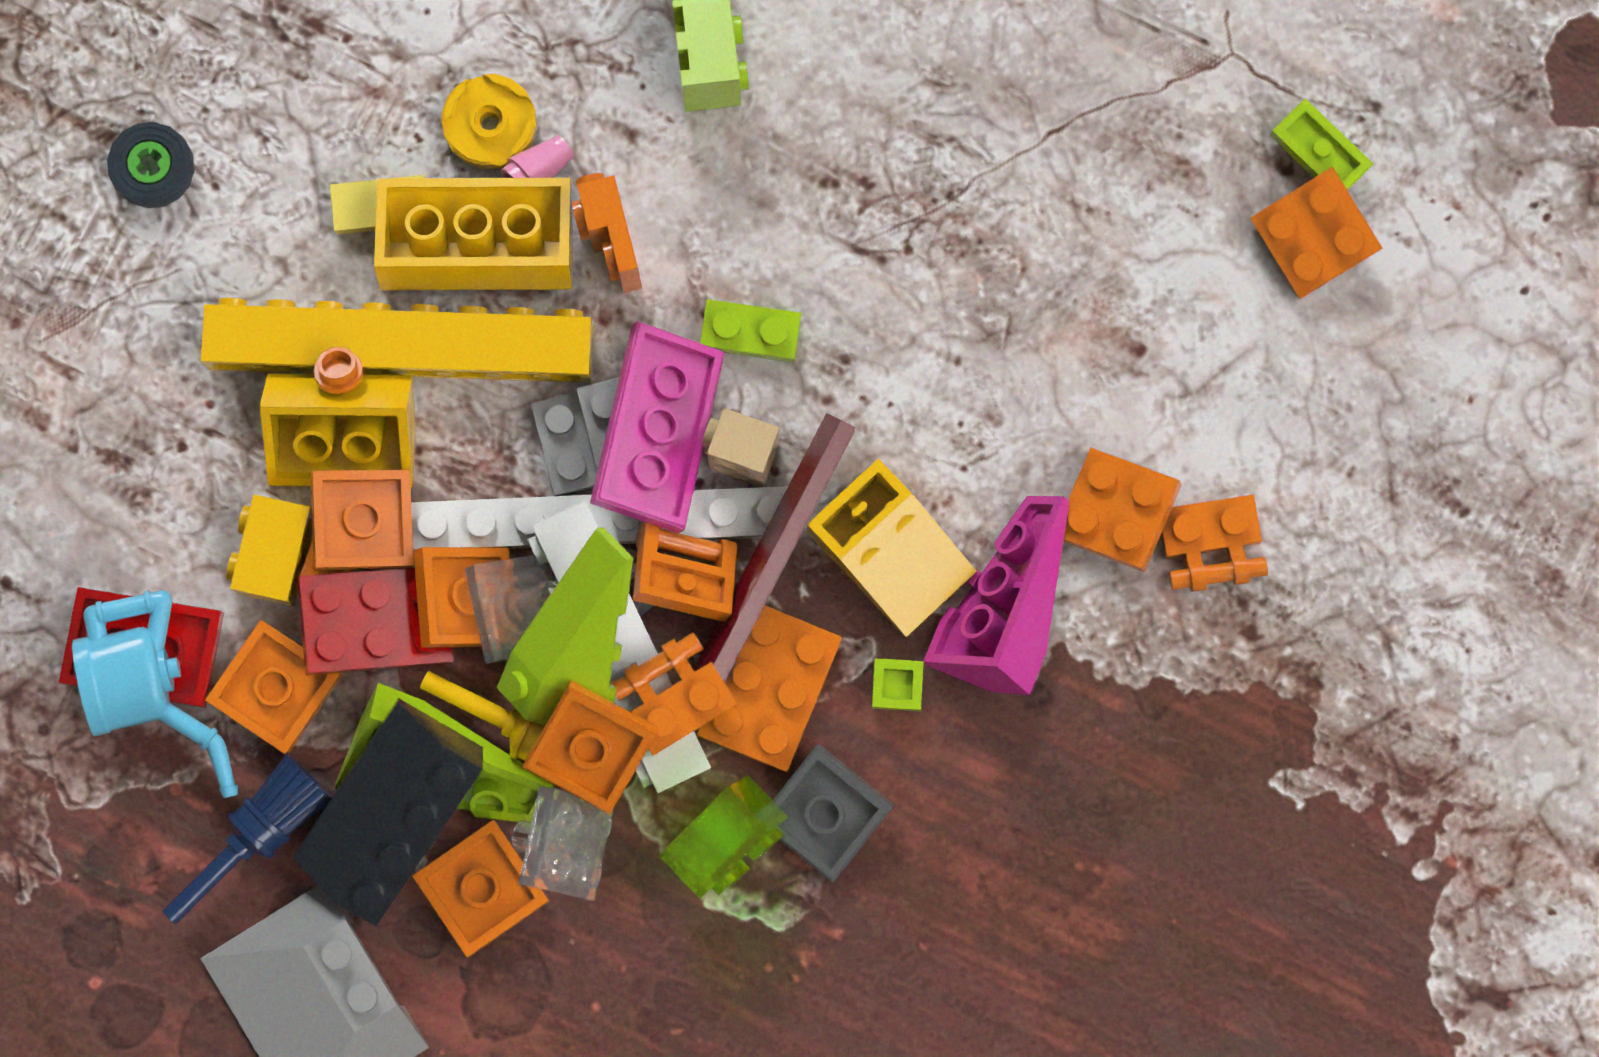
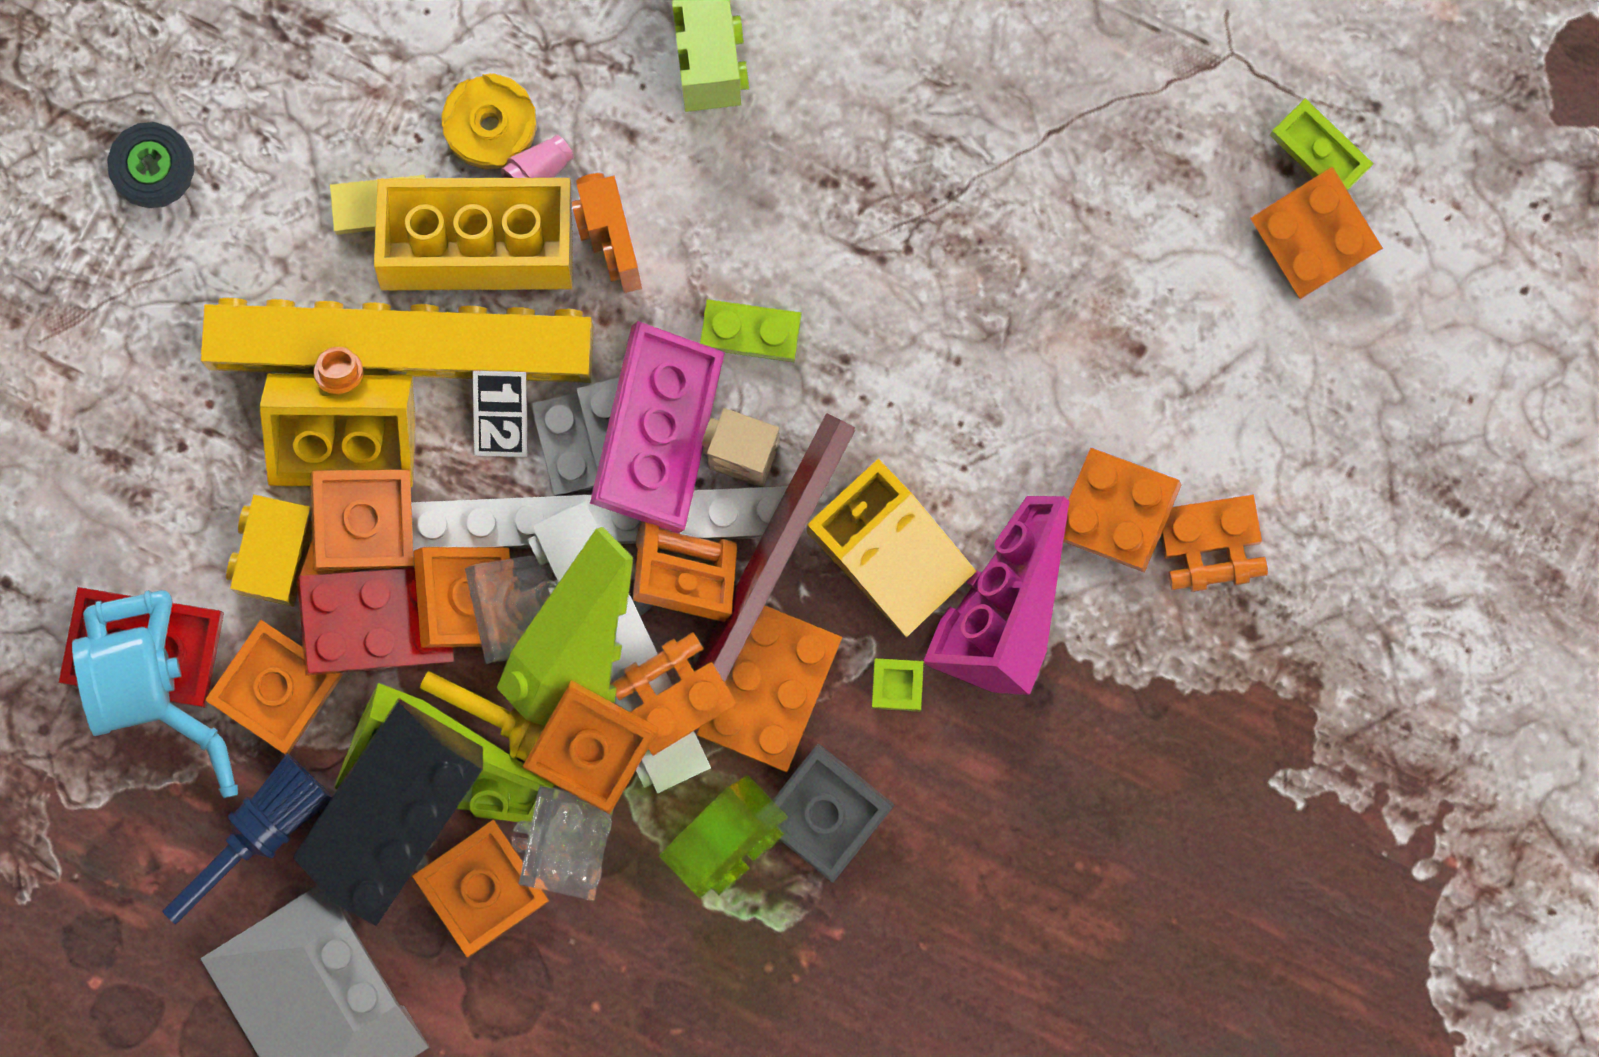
(500, 413): none -> sticker

